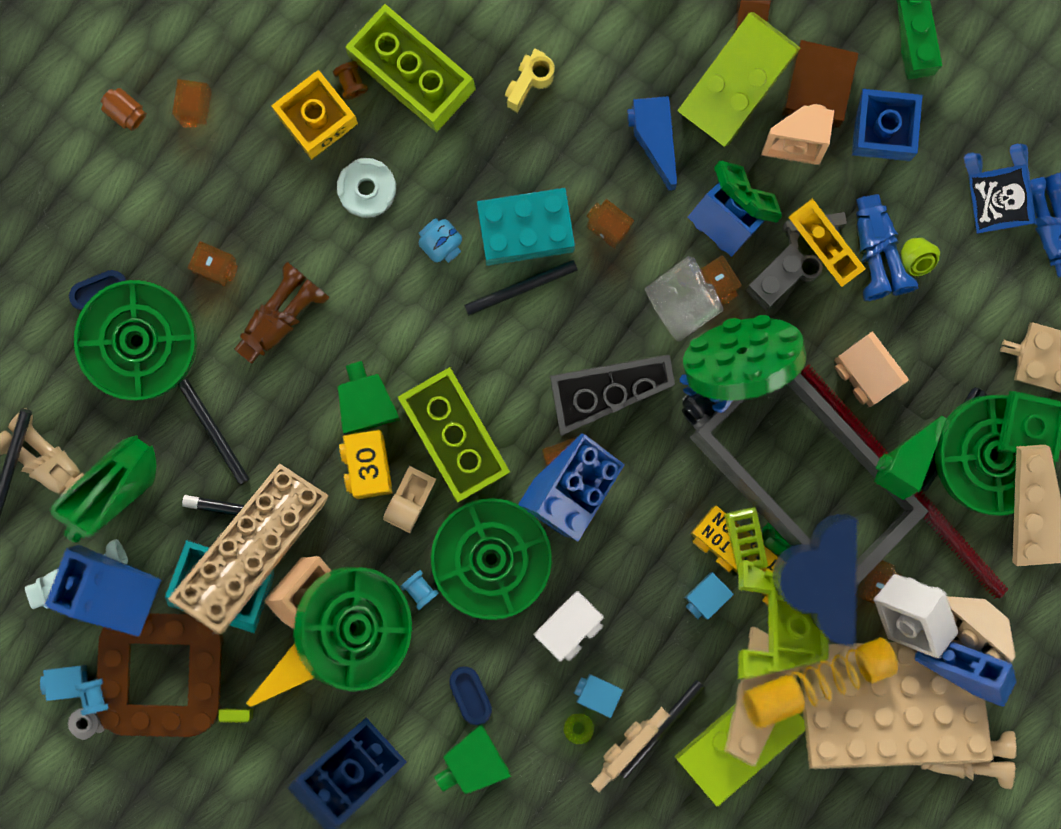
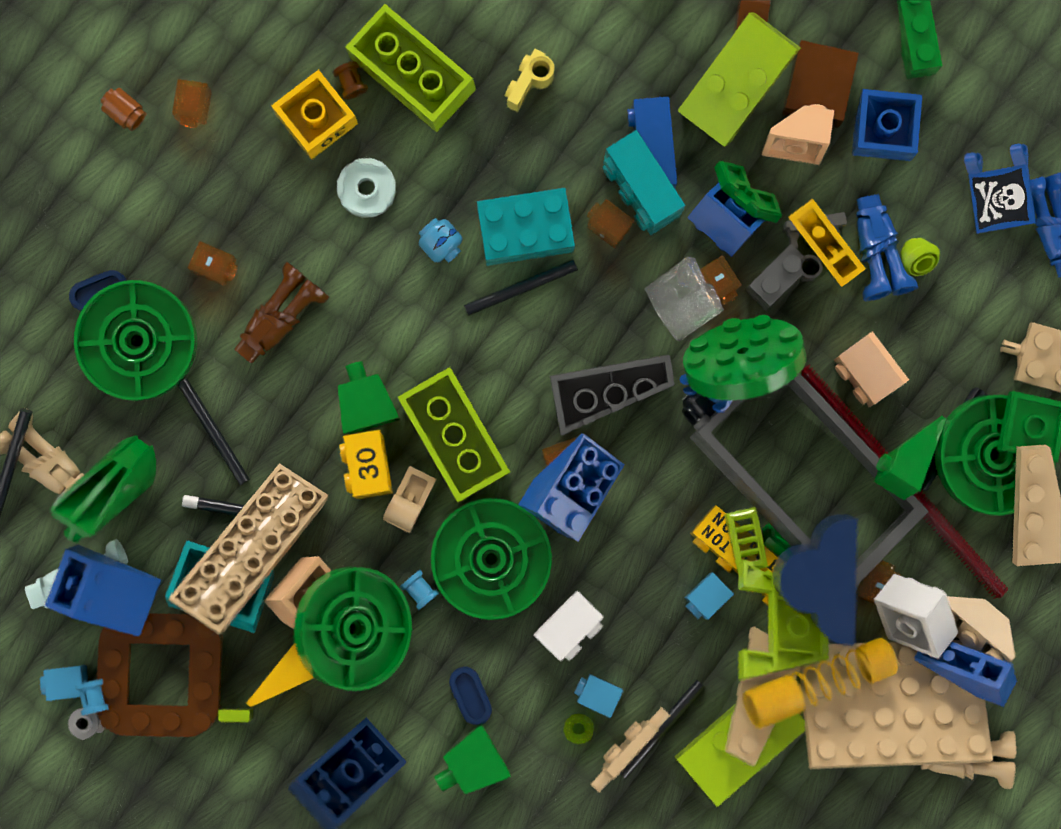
(642, 183): none -> teal brick

